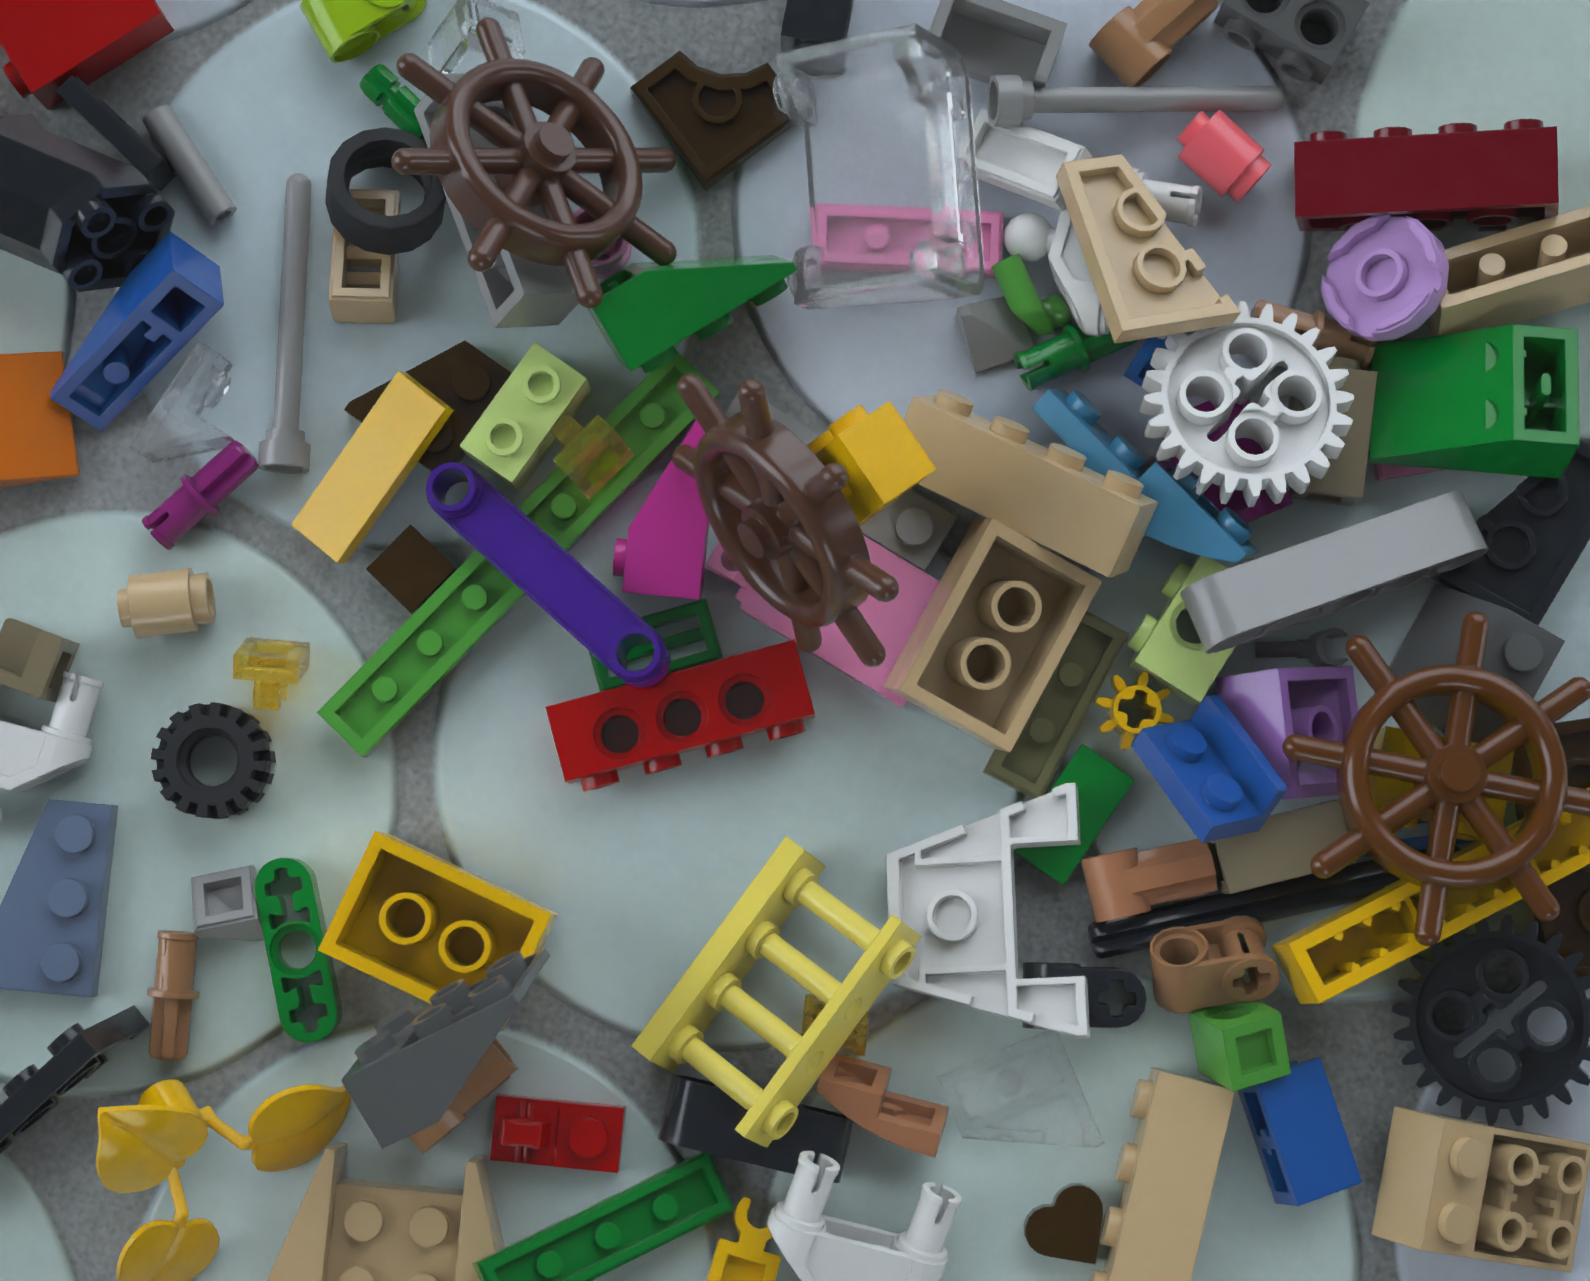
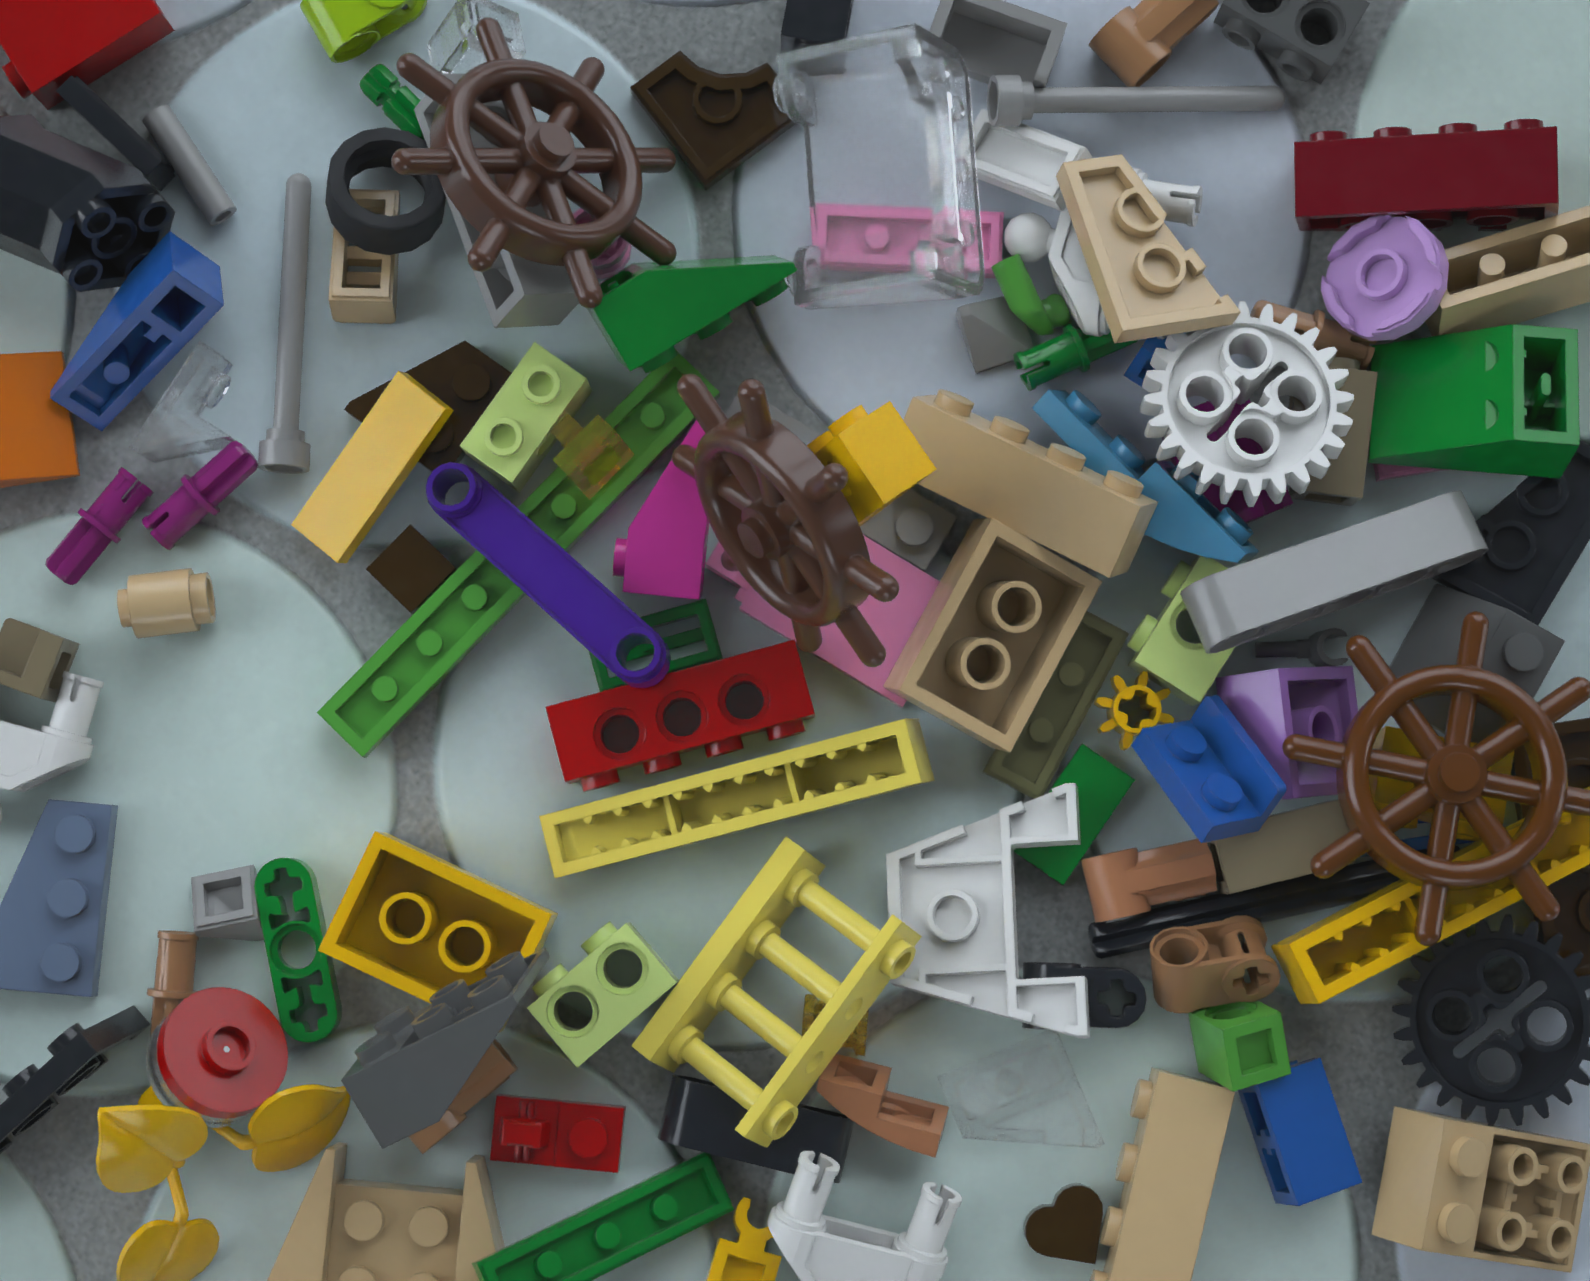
(97, 527): none -> magenta axle
(175, 753): black tyre -> none
(217, 1055): none -> red piece
(272, 667): clear yellow tile -> none
(611, 1003): none -> yellowish green brick
(738, 797): none -> light yellow slope
(1222, 155): coral brick -> none

